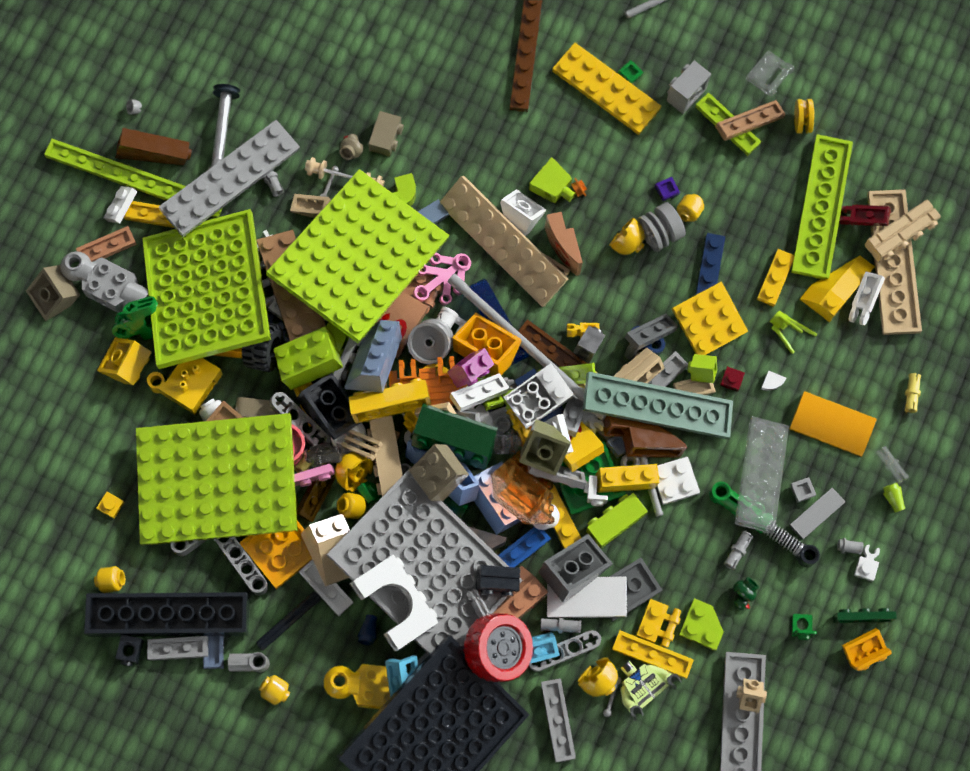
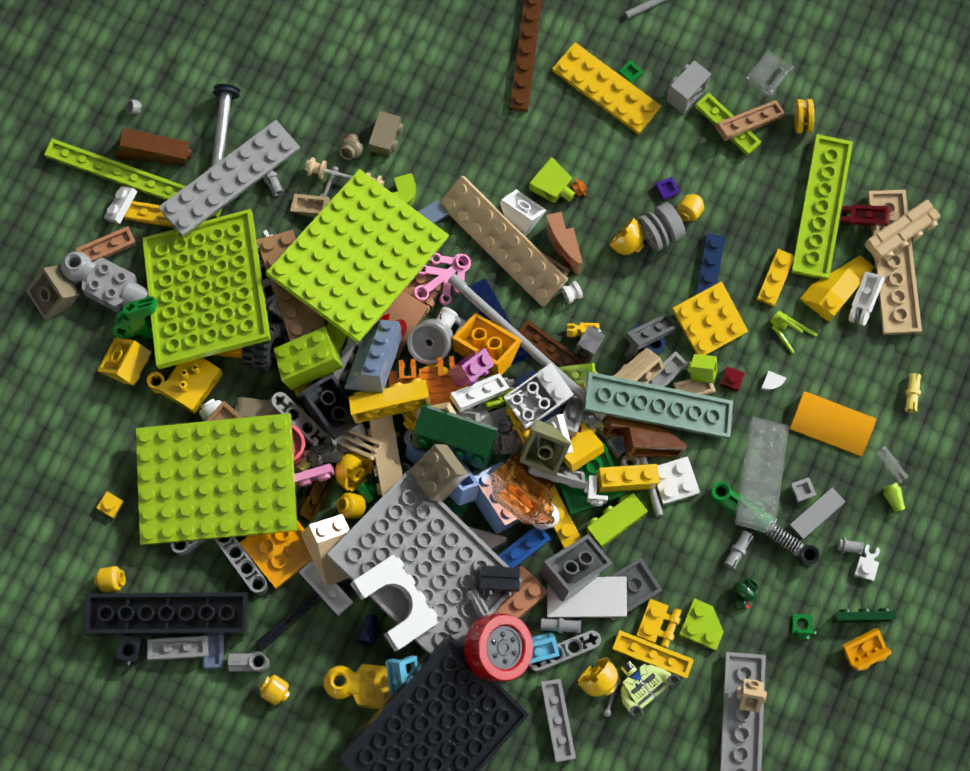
(572, 292): none -> white wheel

